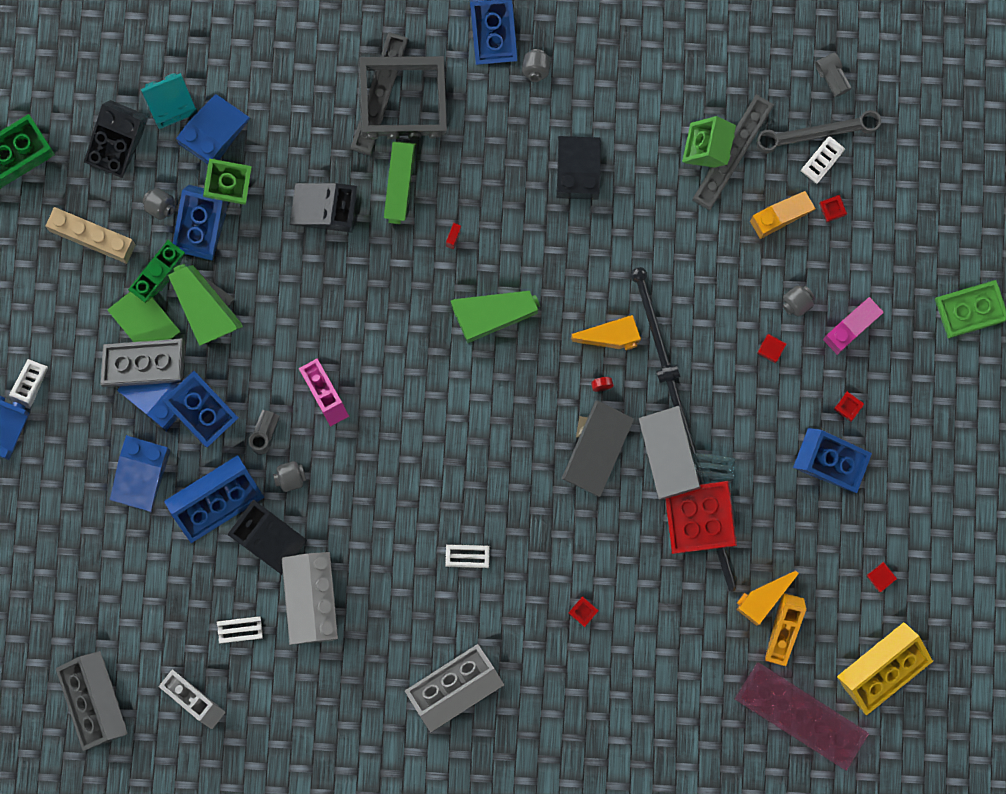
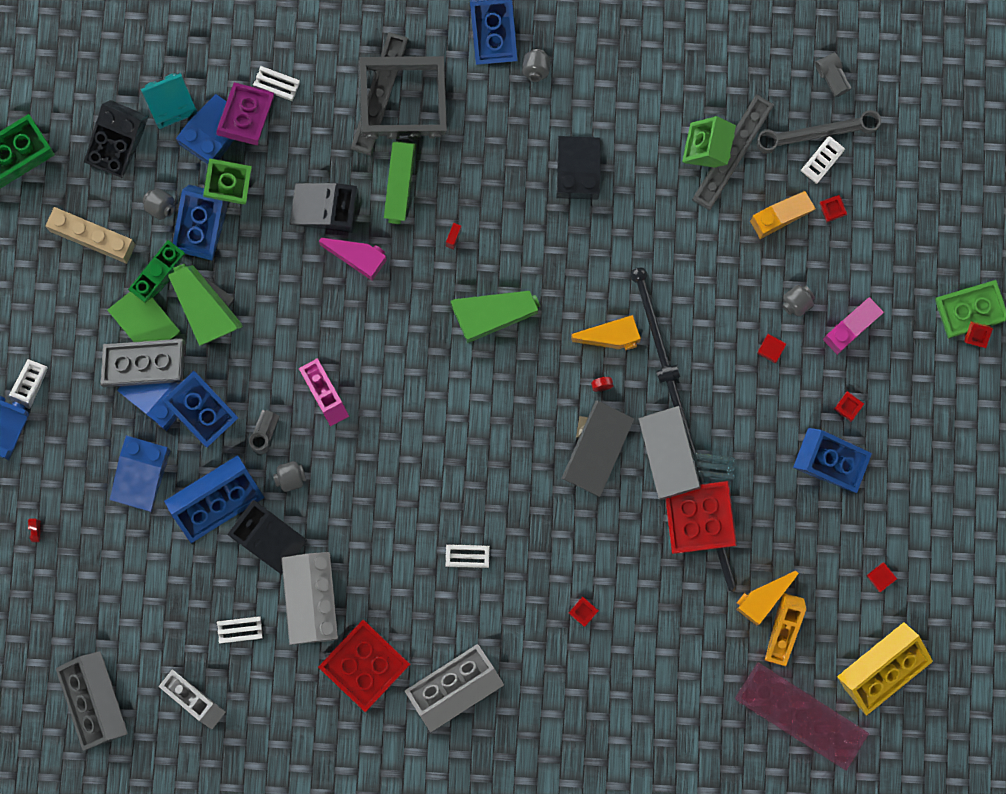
(34, 526): none -> red tile
(245, 113): none -> magenta plate
(293, 89): none -> white tile
(360, 256): none -> dark pink slope
(364, 665): none -> red plate
(978, 334): none -> red tile

